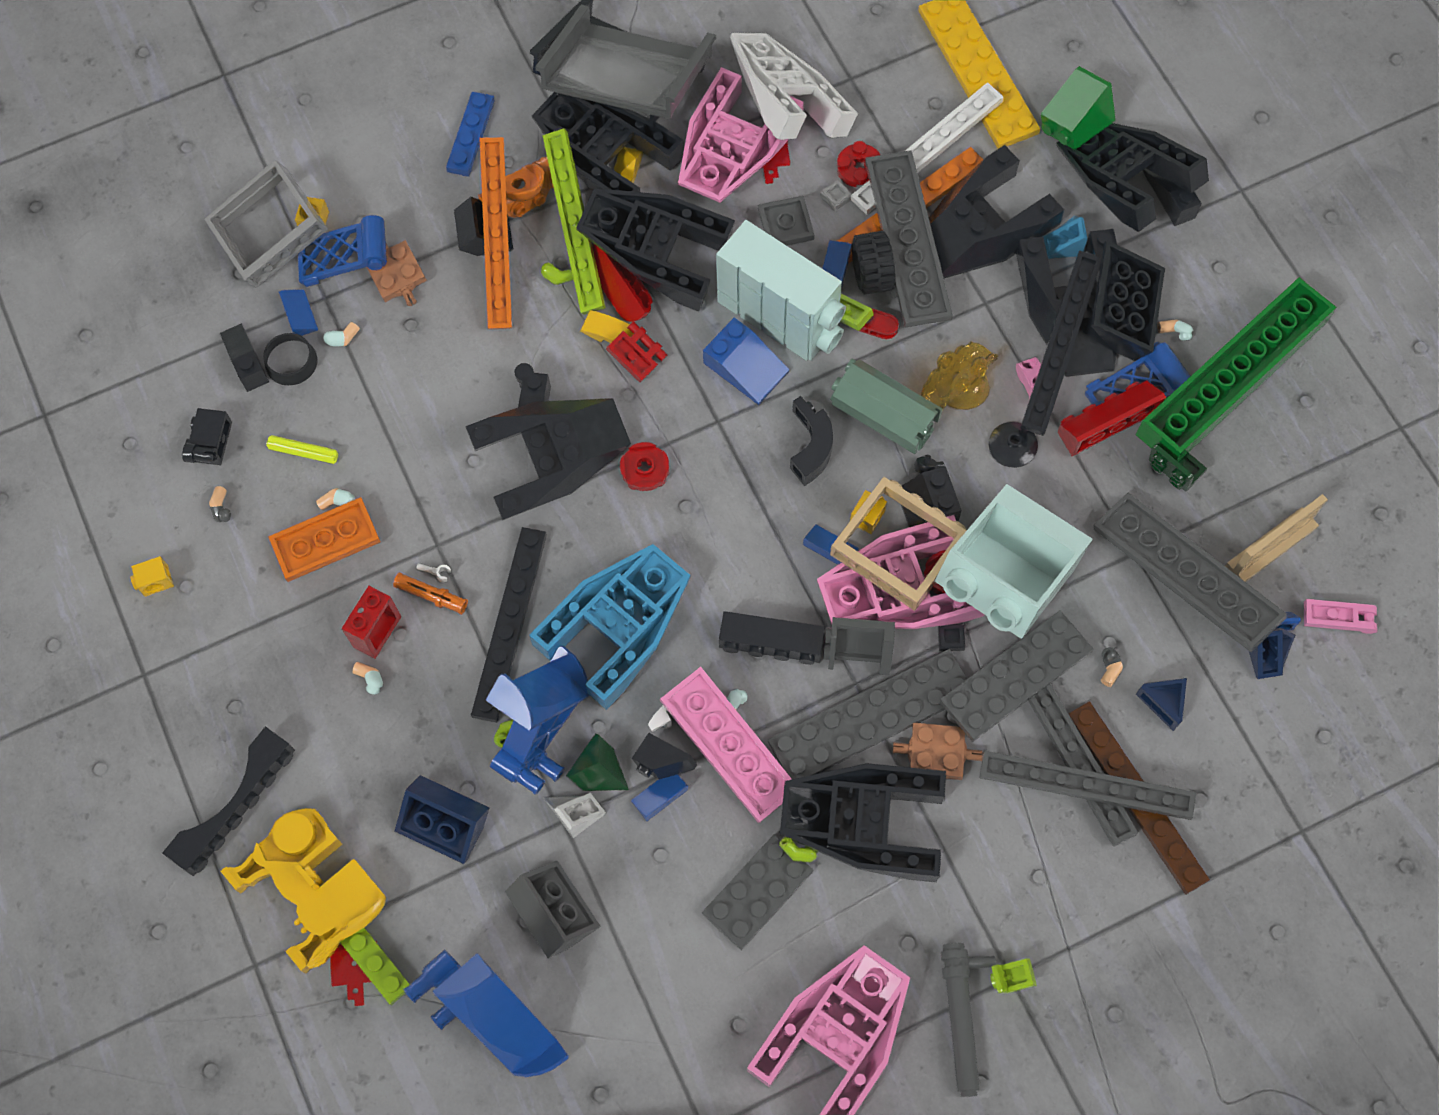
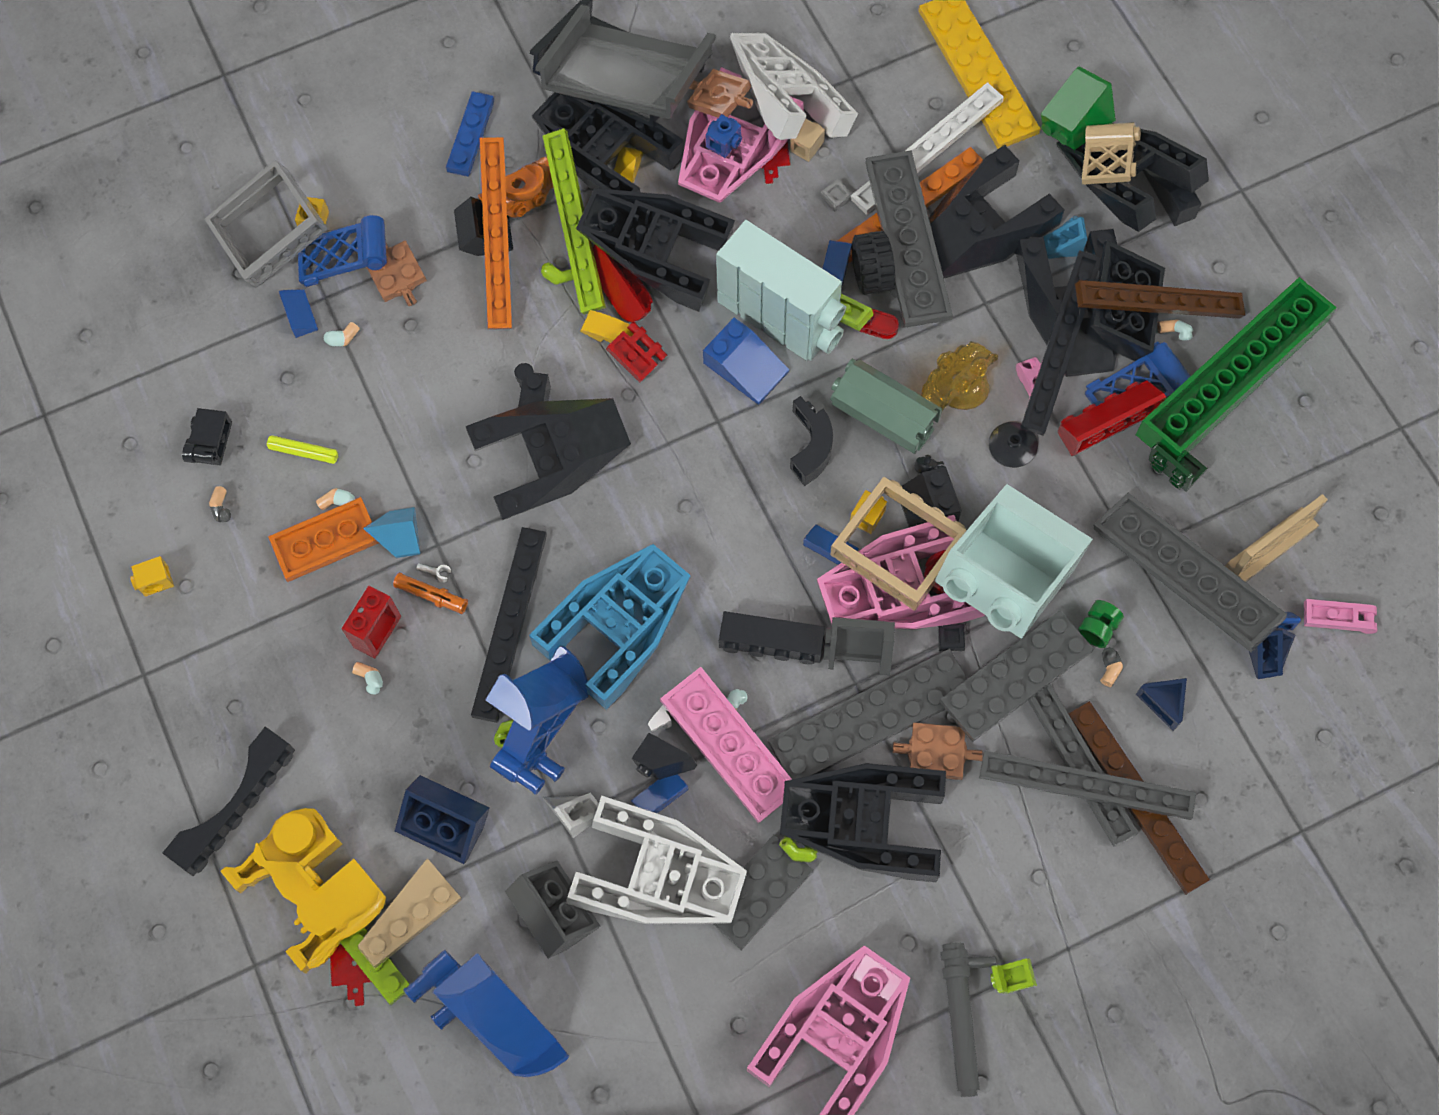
(244, 357): black slope -> none
(295, 377): black tyre -> none
(397, 532): none -> dark azure slope
(412, 911): none -> tan wing
(597, 768): dark green slope -> none
(644, 480): red plate -> none
(674, 878): none -> white wedge
(719, 94): none -> nougat plate
(723, 135): none -> blue brick
(787, 220): dark grey plate -> none
(808, 140): none -> tan brick
(847, 161): red plate -> none
(1101, 622): none -> green wheel
(1109, 140): none -> tan piece
(1159, 299): none -> reddish brown plate

